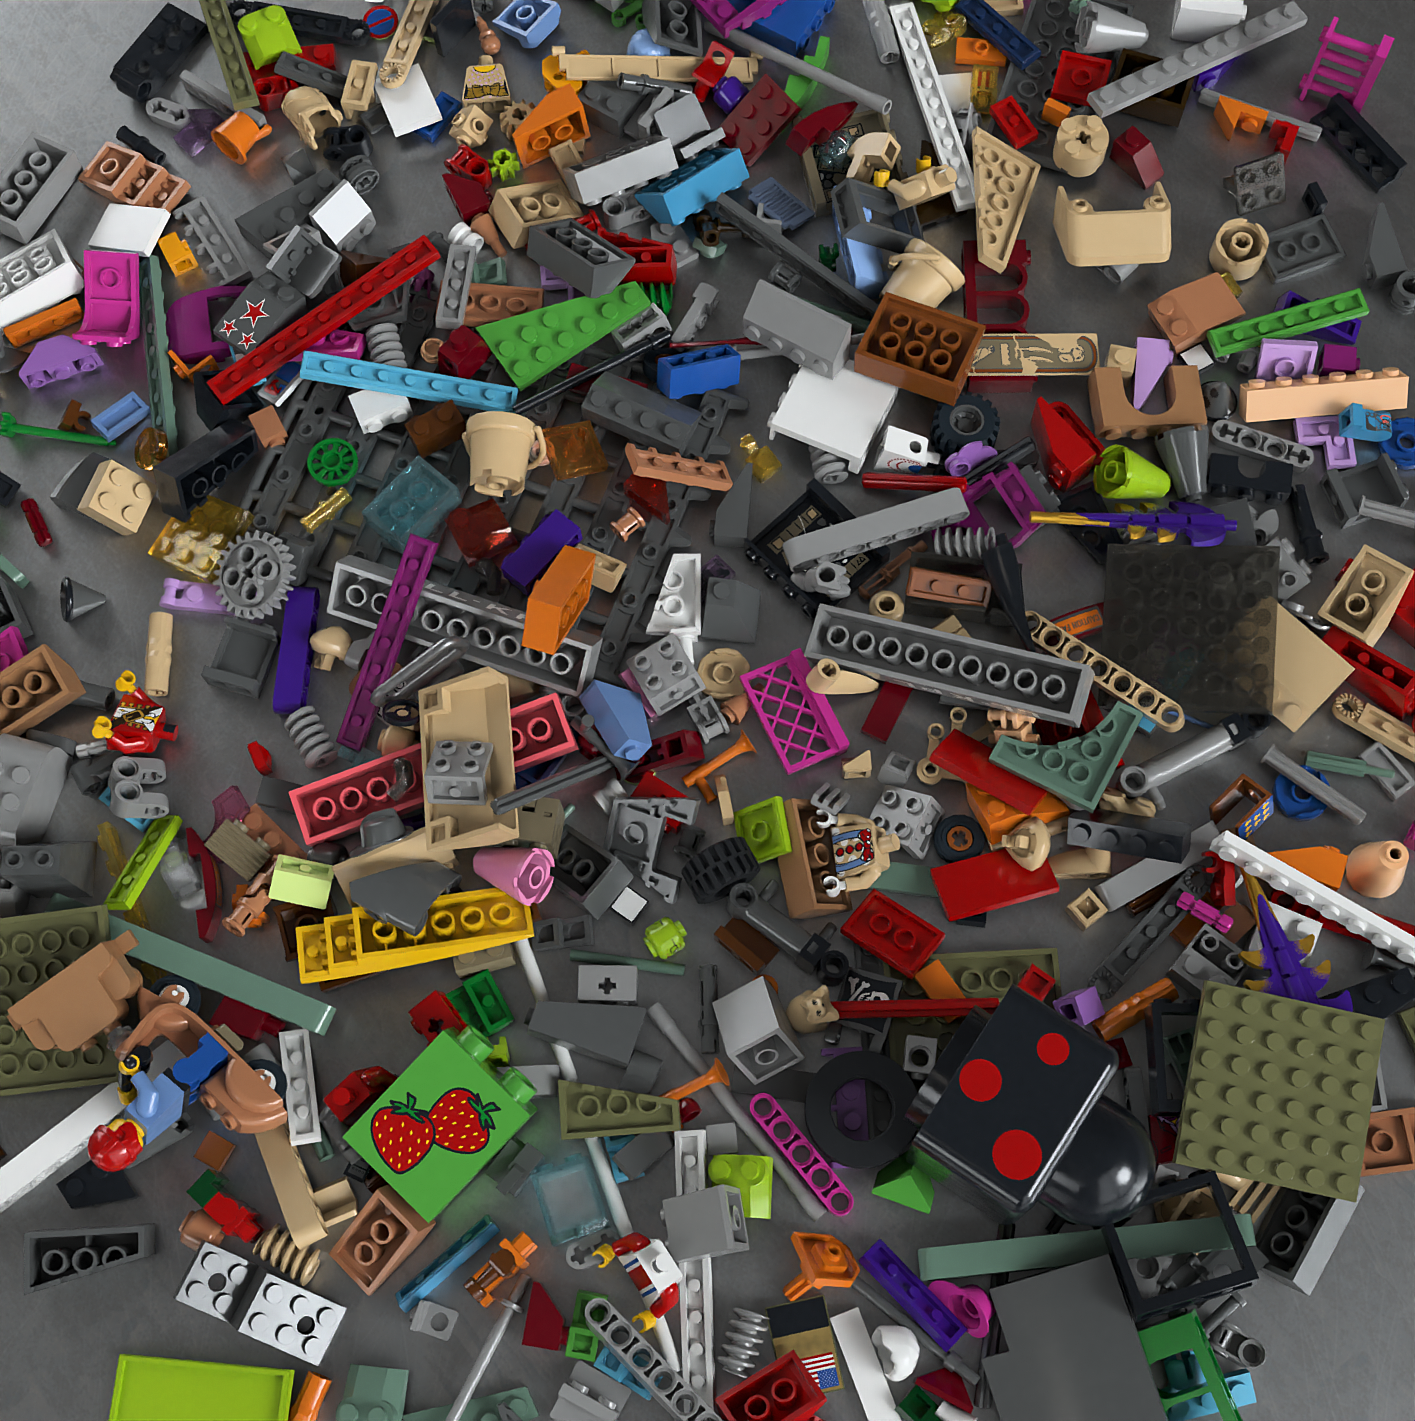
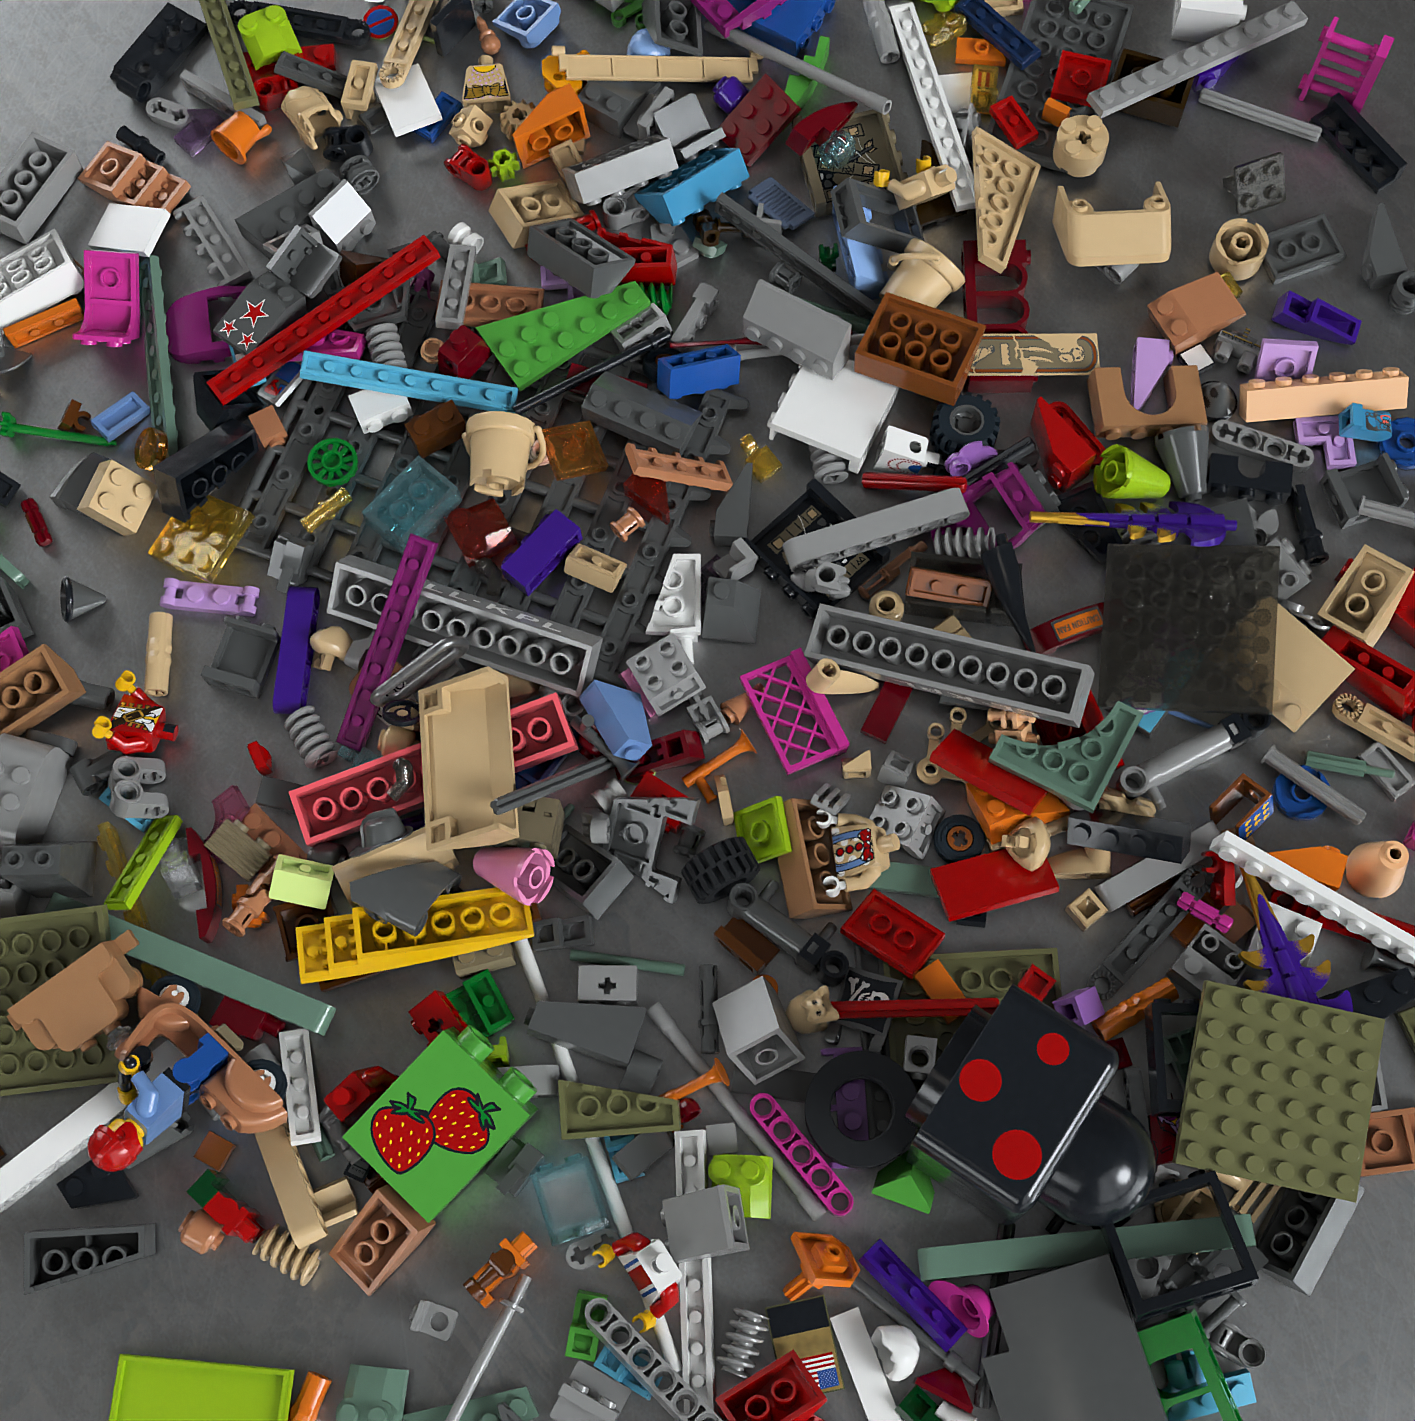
(58, 359): medium lavender slope -> none
(95, 747): white axle -> none
(177, 254): light orange brick -> none
(183, 371): orange bracket -> none
(254, 575): light grey gear -> none
(259, 1302): bracket -> none
(446, 1263): dark azure tile -> none
(458, 773): light grey bracket -> none
(467, 196): dark red slope -> none
(485, 227): nougat cone -> none
(544, 1321): dark red slope -> none
(558, 599): orange brick -> none
(596, 825): none -> light grey piece
(628, 82): dark grey pin -> none
(629, 905): white tile -> none
(665, 938): lime head -> none
(709, 72): red bracket -> none
(721, 673): tan tile -> none
(737, 563): none -> light grey panel
(872, 152): tan brick -> none
(1107, 30): light grey cone -> none
(1112, 676): tan beam -> none
(1124, 358): tan brick -> none
(1137, 157): dark red slope -> none
(1235, 113): orange slope -> none
(1284, 134): red bracket -> none
(1288, 322): bright green tile -> none
(1314, 199): black tile -> none
(1337, 359): magenta brick -> none

